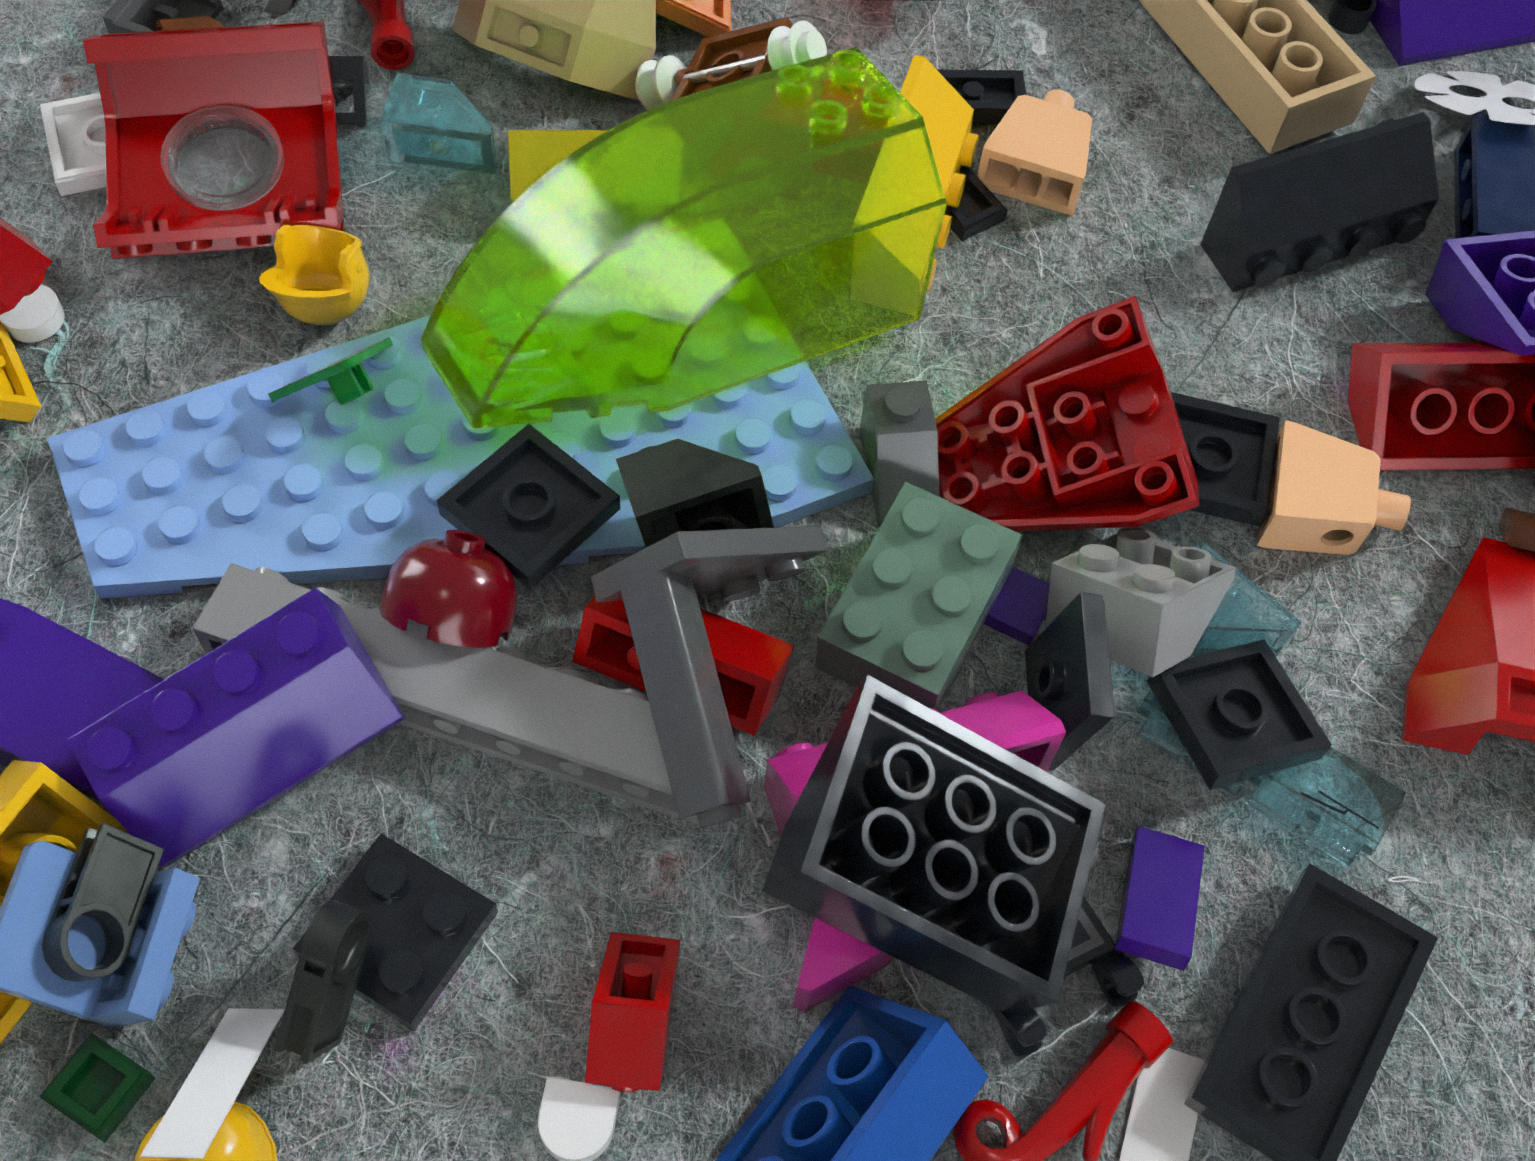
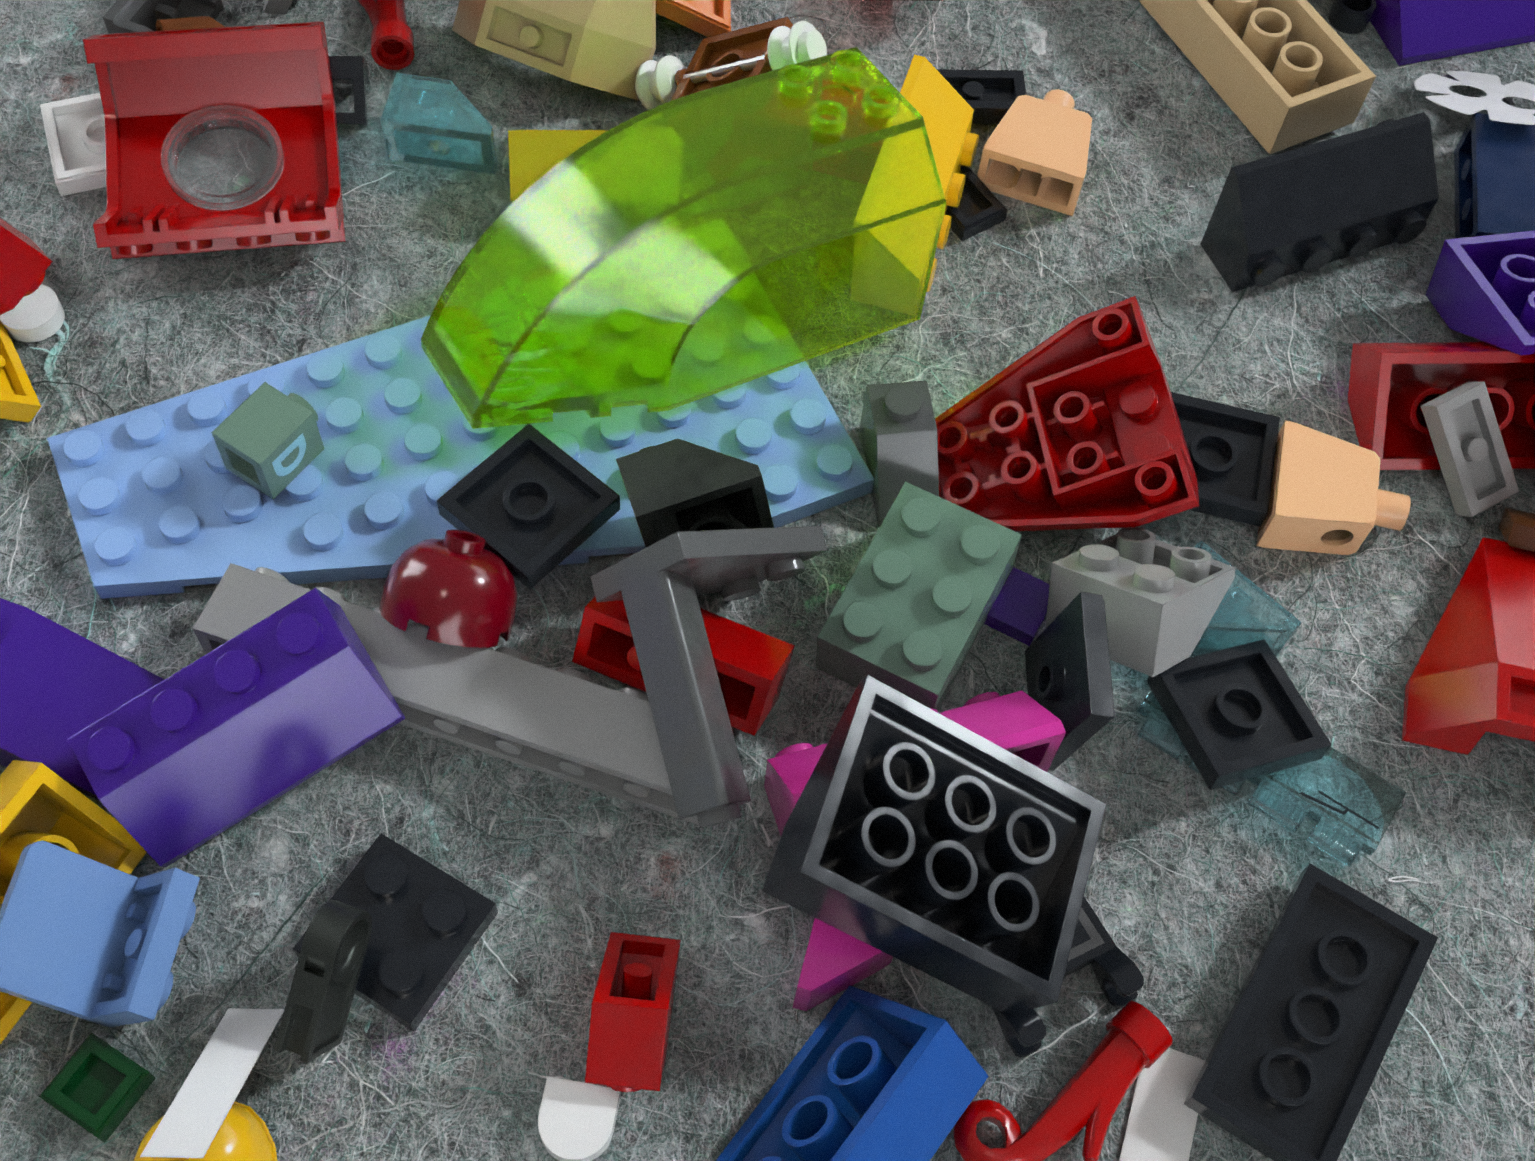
(111, 887): pearl dark grey piece -> none
(269, 439): none -> sand green brick
(317, 274): yellow helmet -> none
(346, 377): green piece -> none
(1160, 898): dark purple tile -> none
(1470, 448): none -> light grey plate

